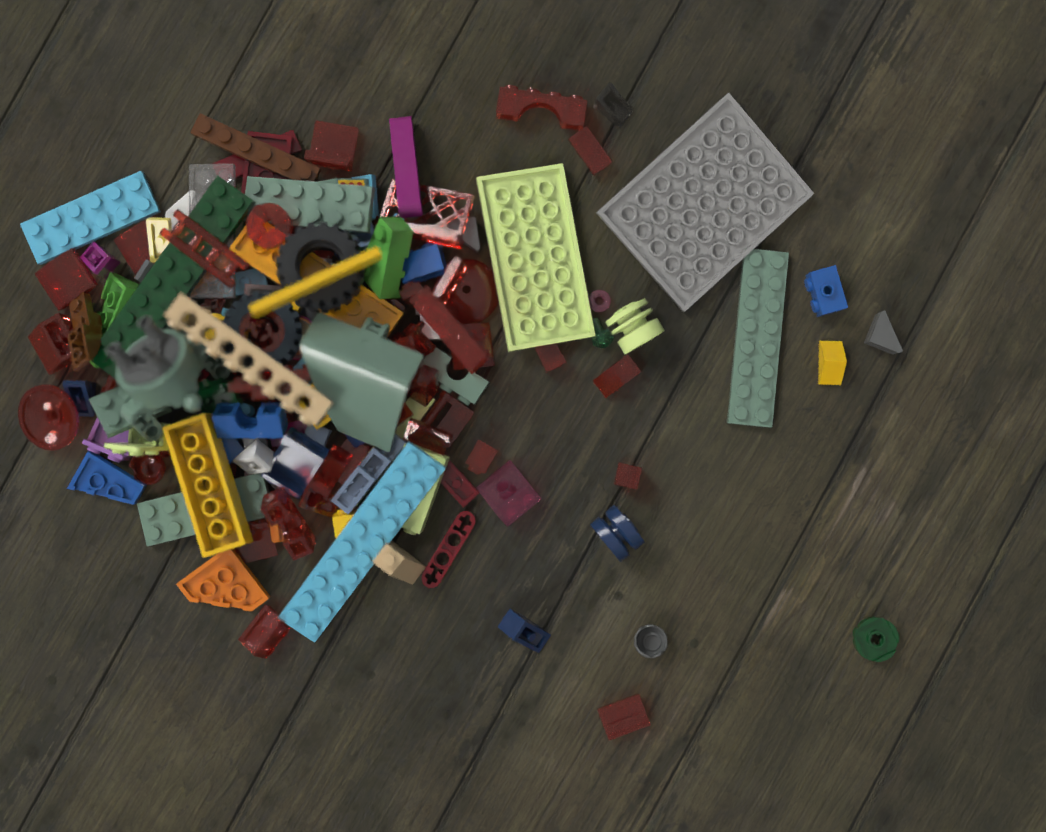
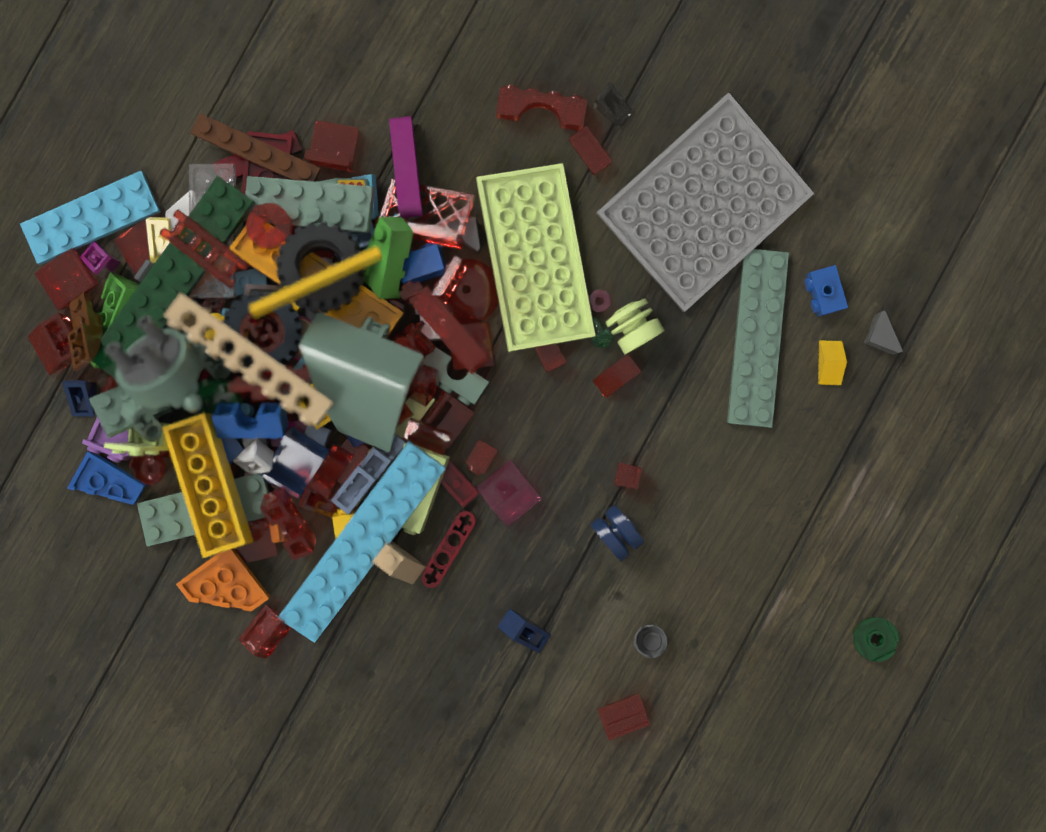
(39, 417): clear red dish -> none

